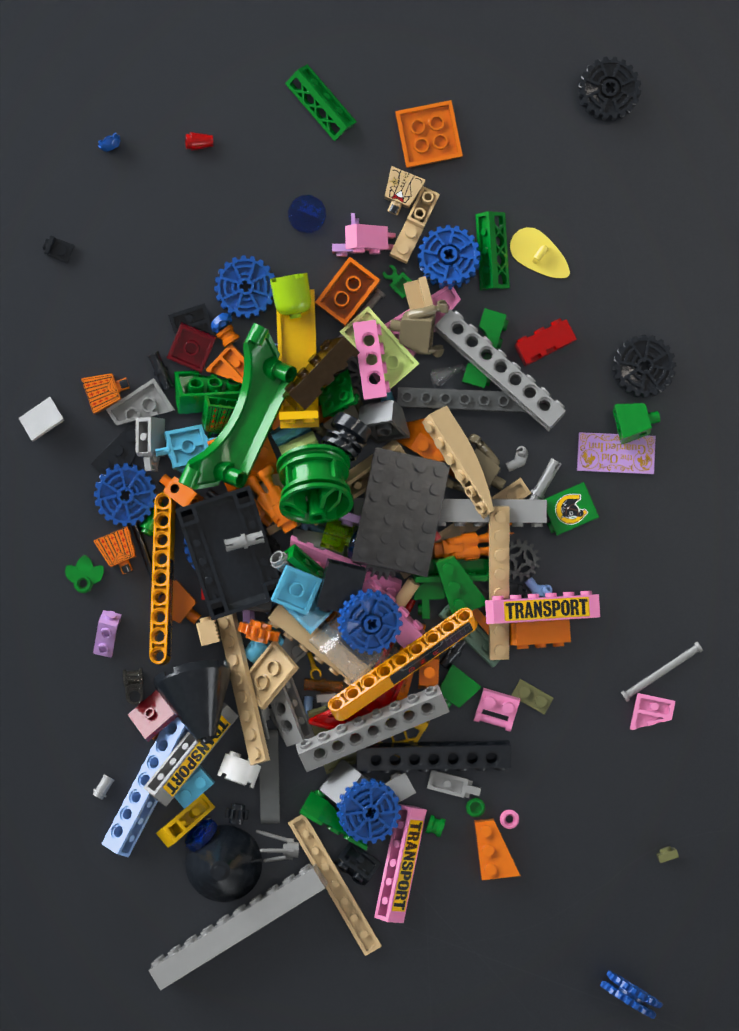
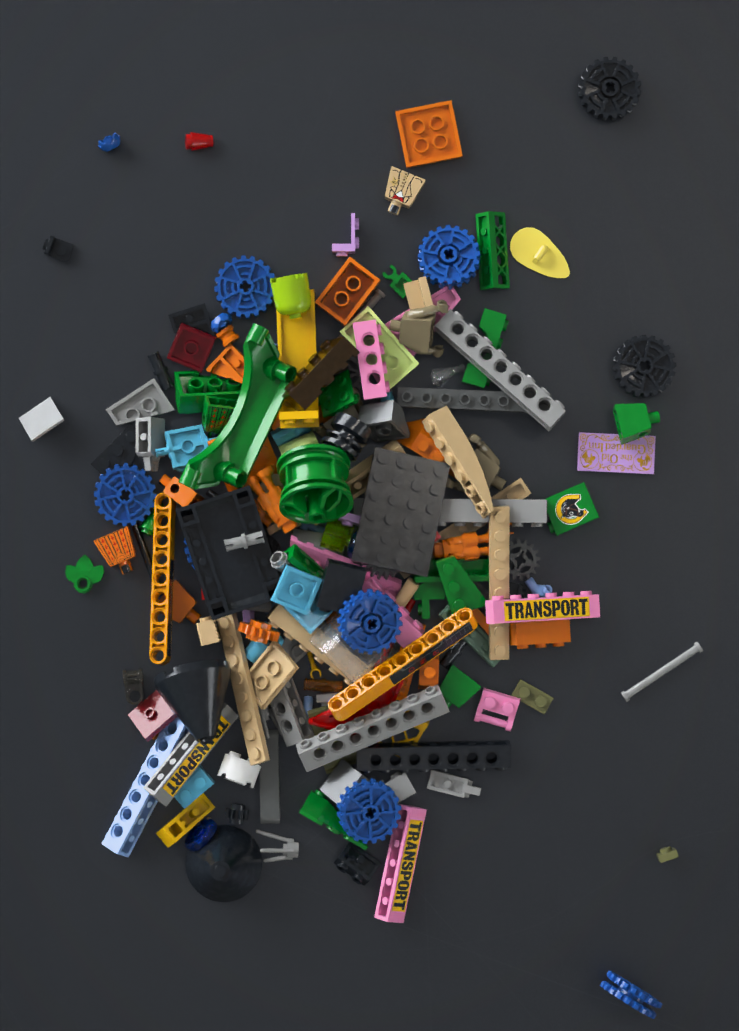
(103, 787): light grey pin -> none
(104, 391): orange torso -> none
(106, 633): lavender bracket -> none
(238, 926): light grey brick -> none
(307, 214): clear blue tile -> none
(323, 99): green fence -> none
(336, 885): tan plate -> none
(368, 238): bright pink hinge -> none
(414, 225): tan slope -> none
(435, 826): green wheel -> none
(475, 807): green plate -> none
(492, 852): orange wedge -> none
(504, 823): bright pink plate -> none
(520, 459): light grey arm -> none
(544, 341): red wedge -> none
(545, 480): light grey pin -> none
(651, 710): bright pink wing -> none

